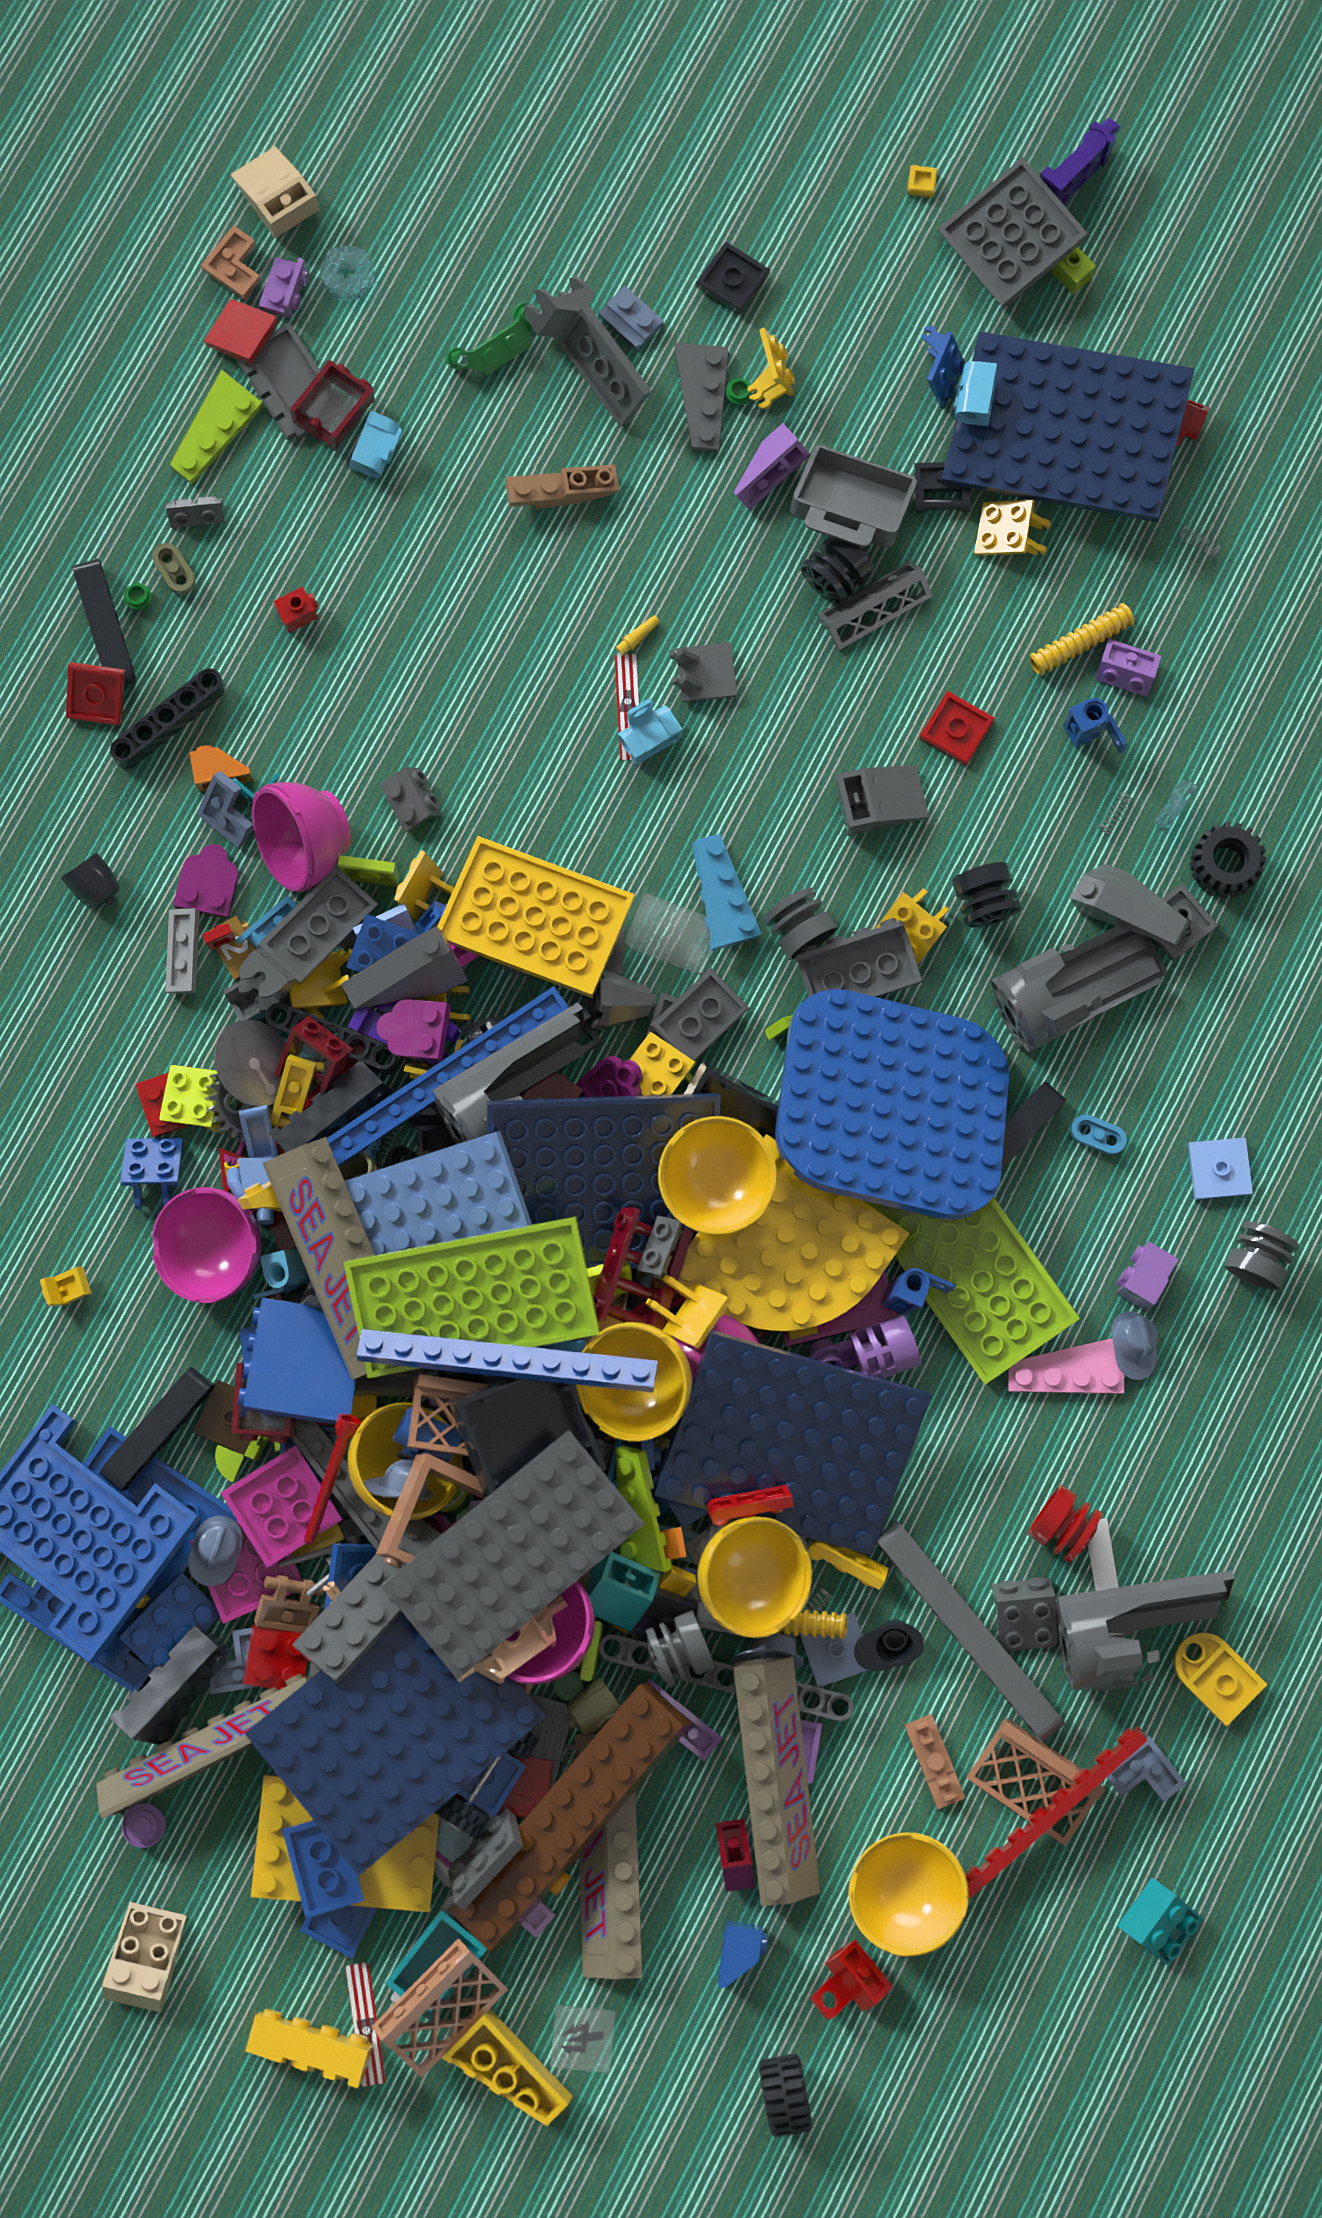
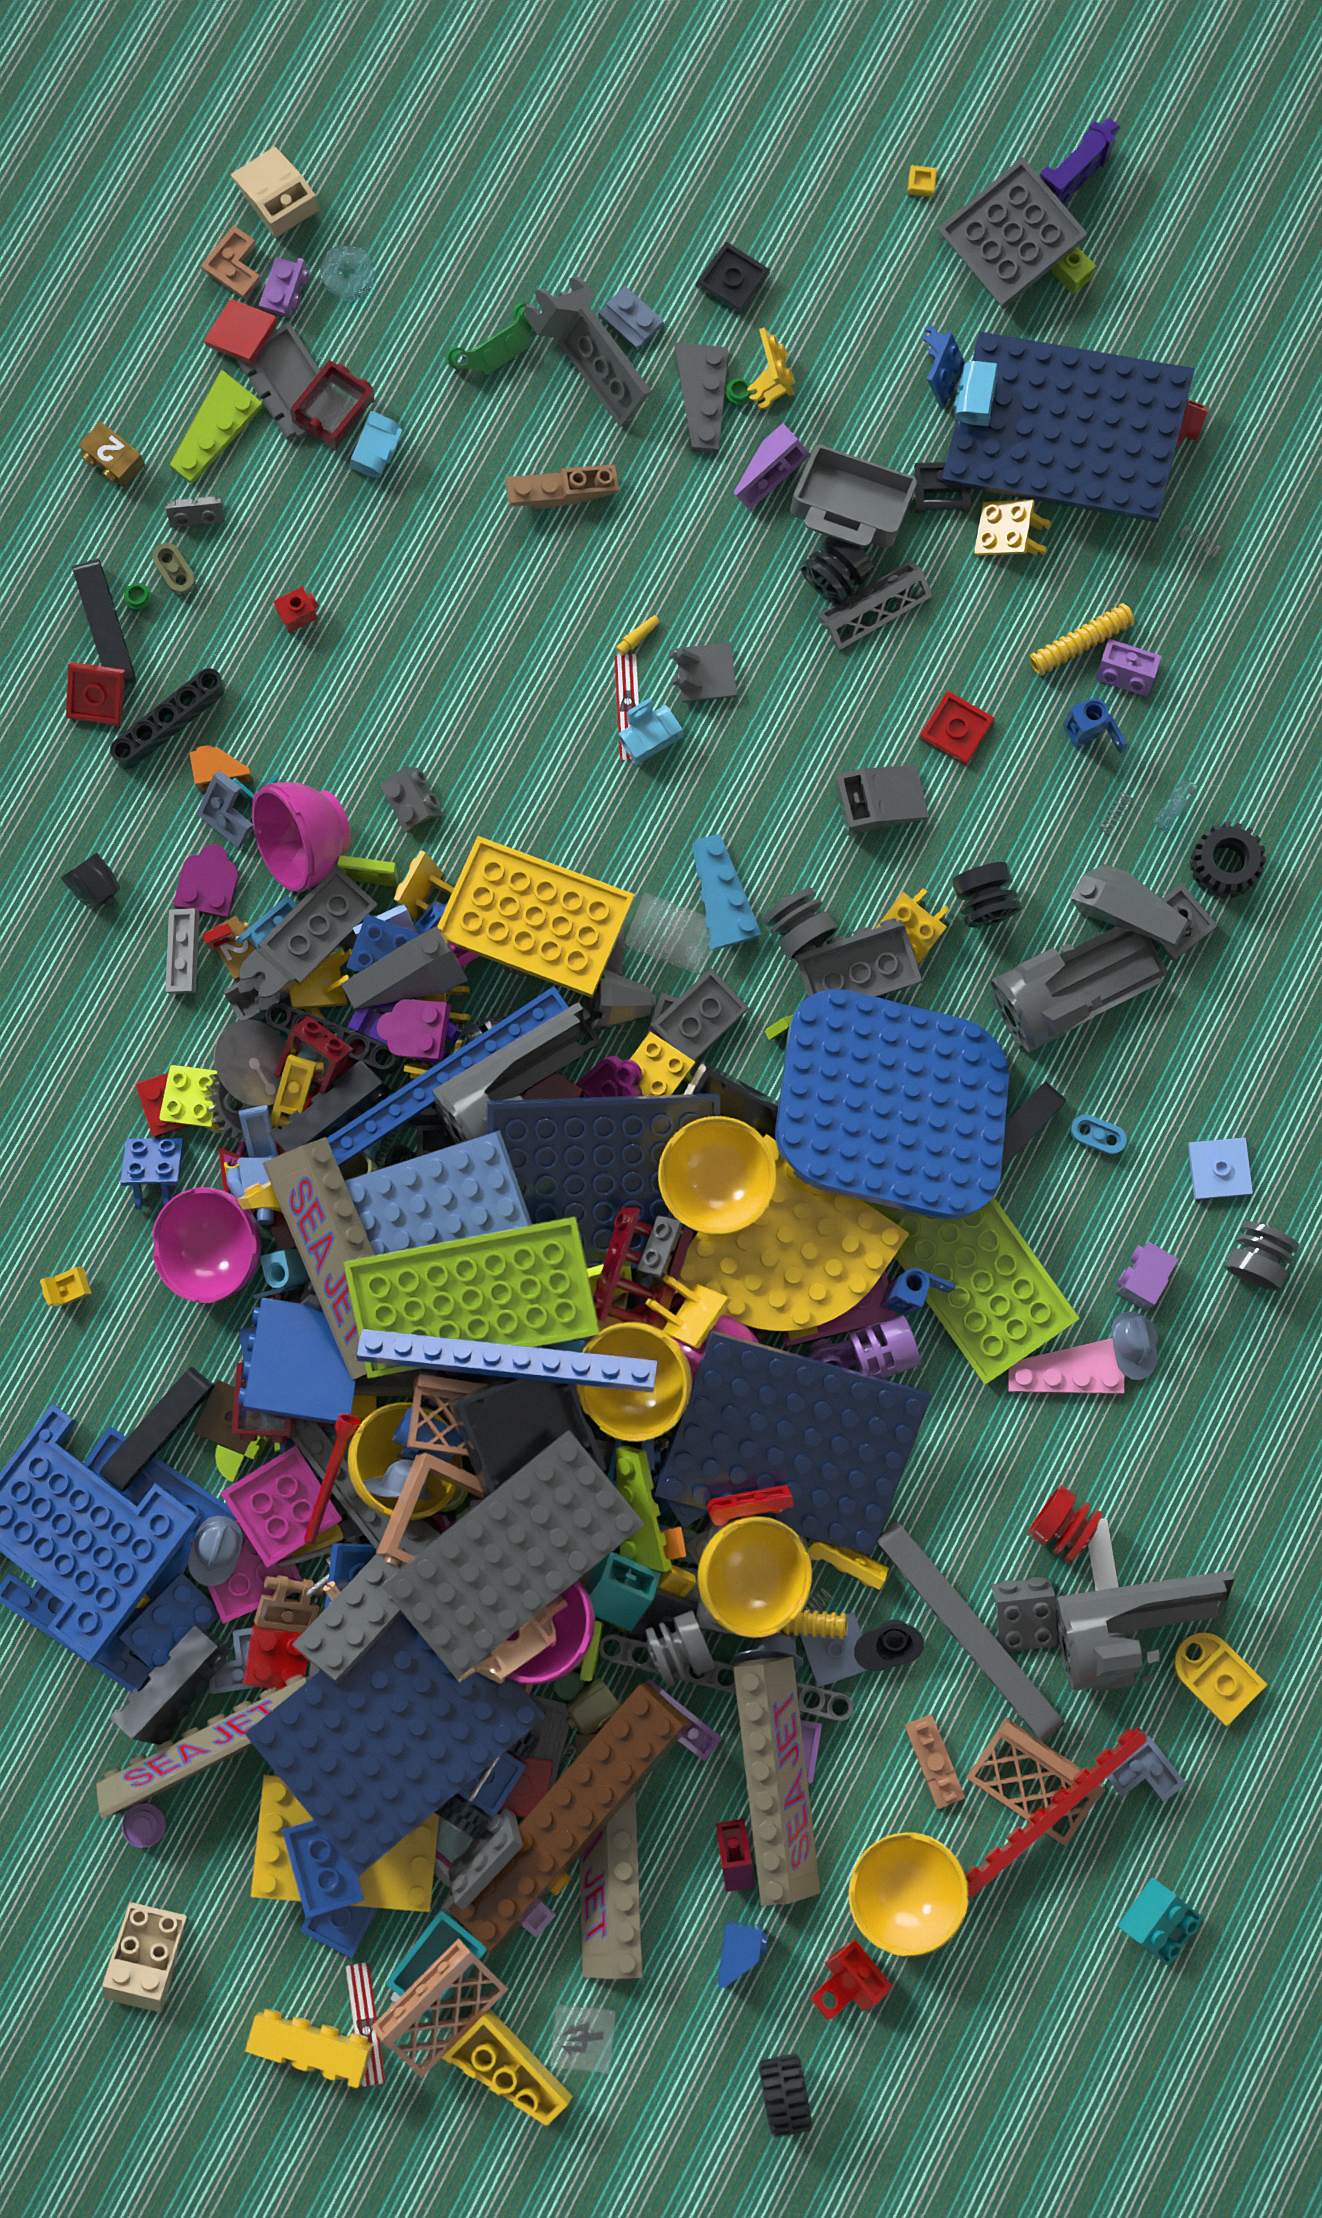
(111, 454): none -> pearl gold brick

